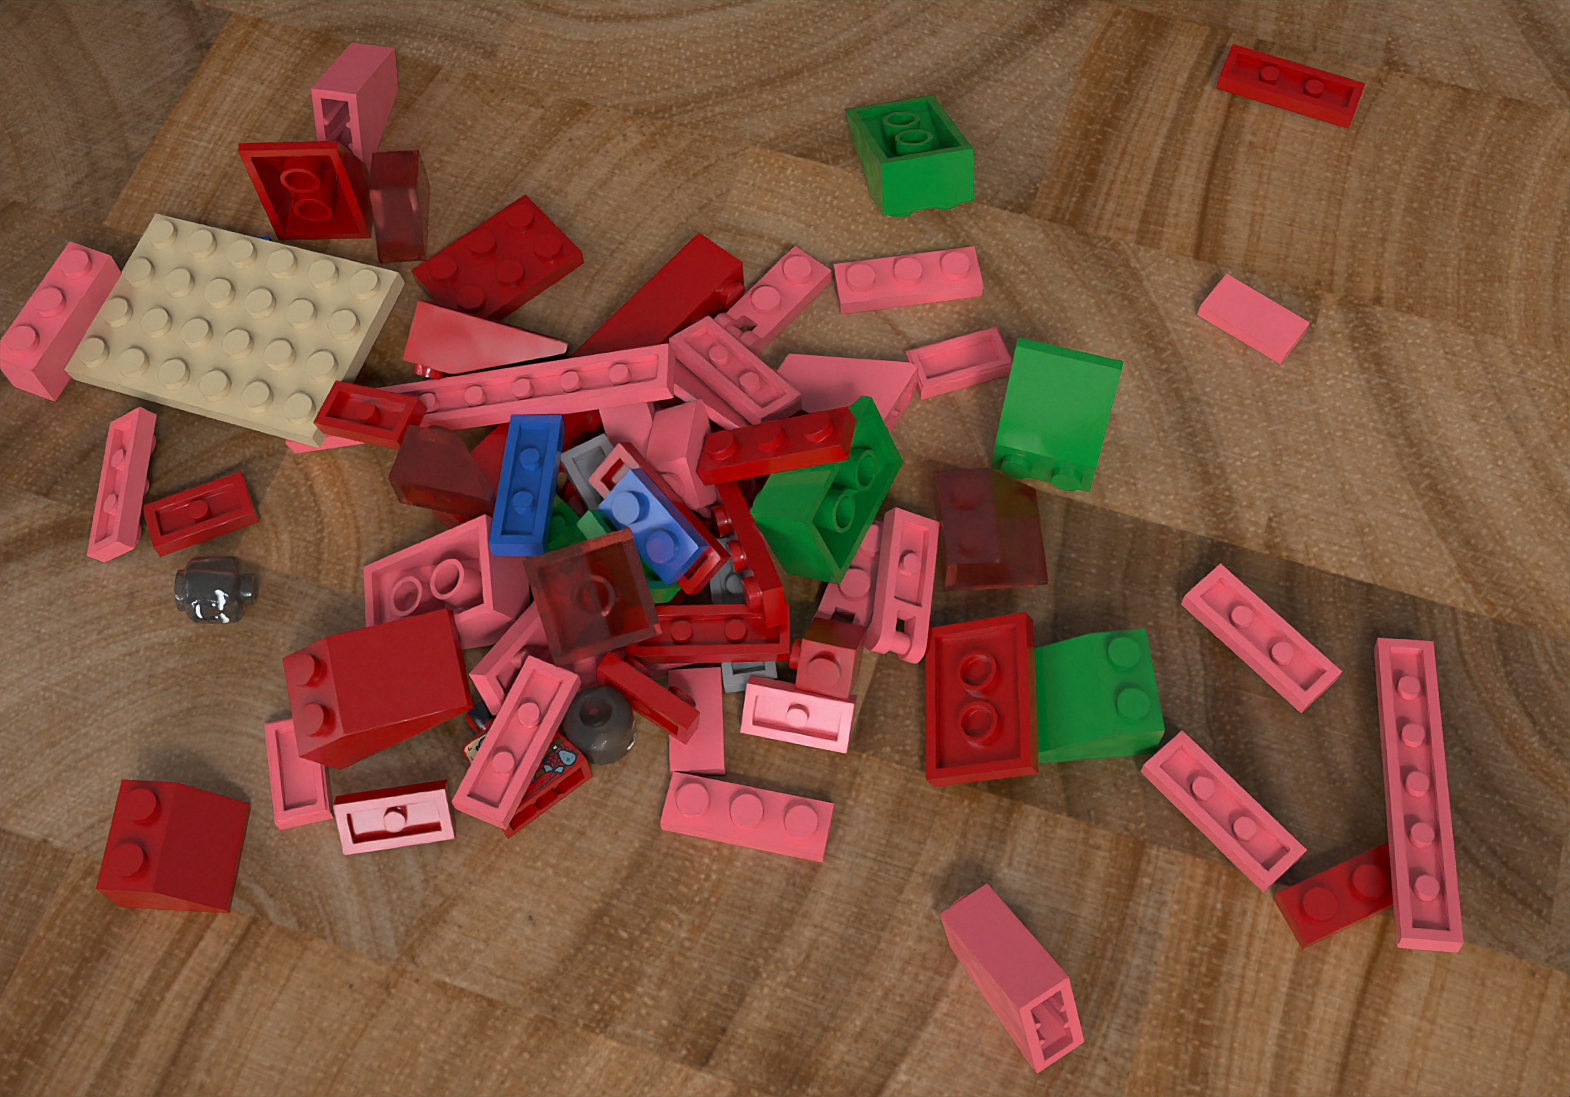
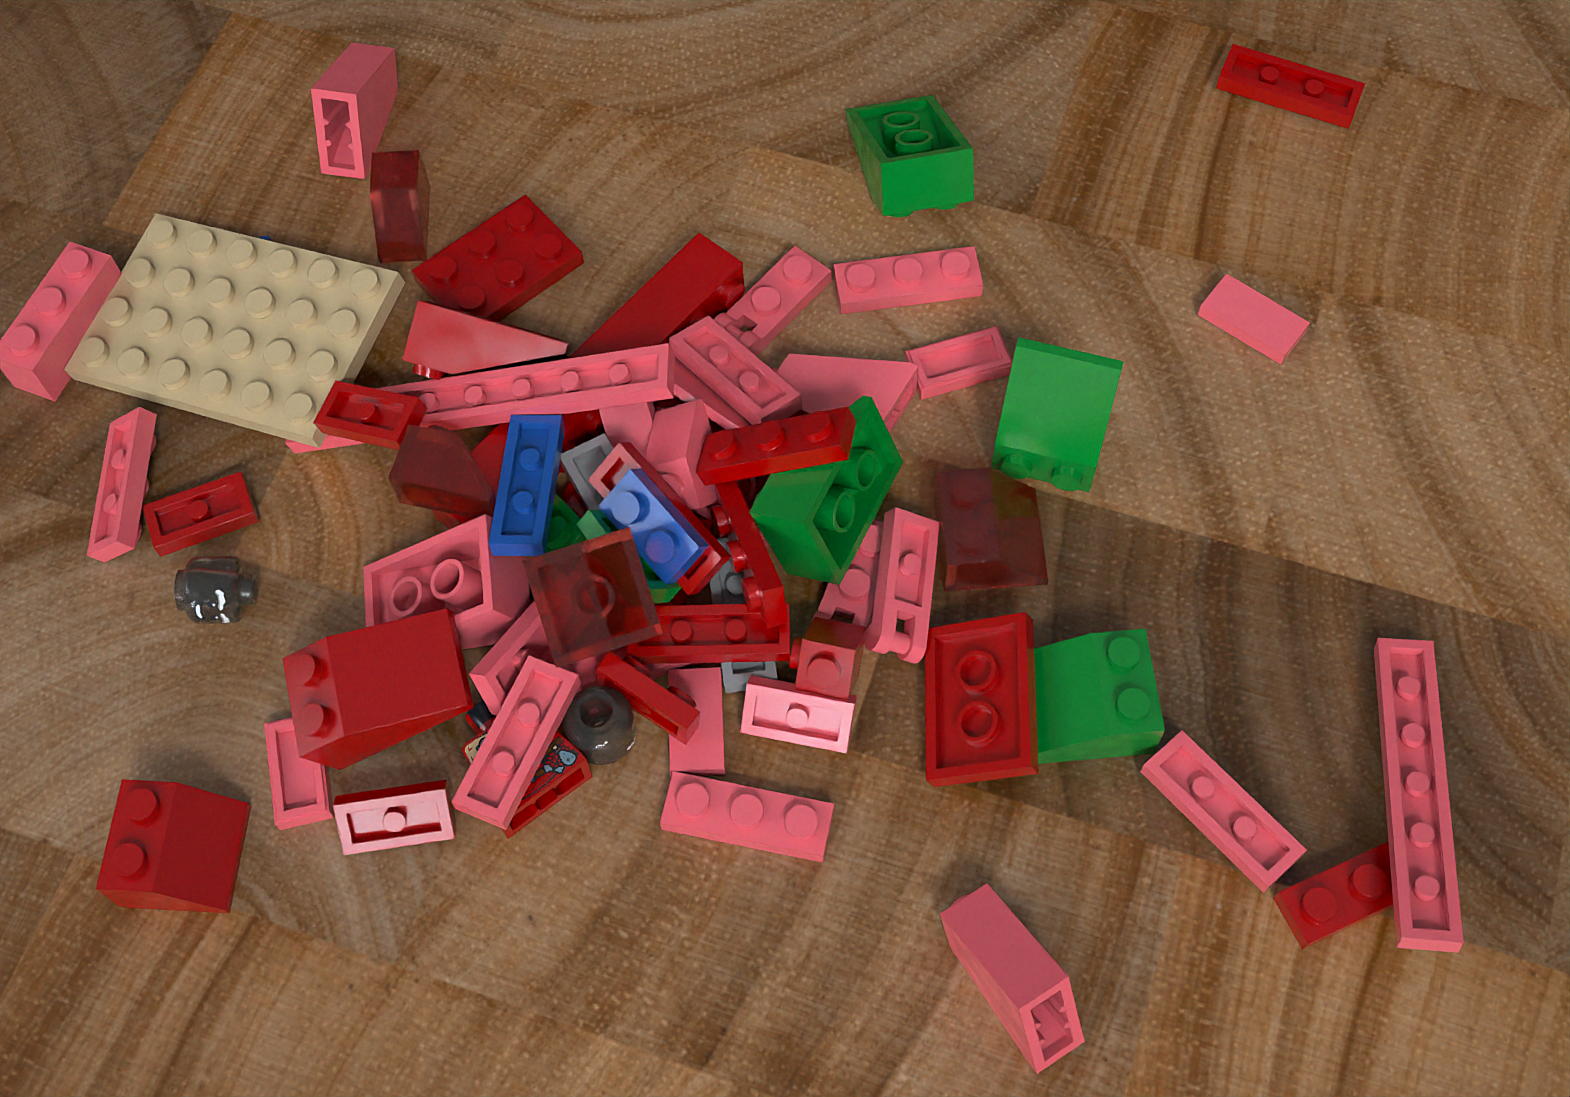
(311, 189): red slope -> none
(1261, 638): coral plate -> none

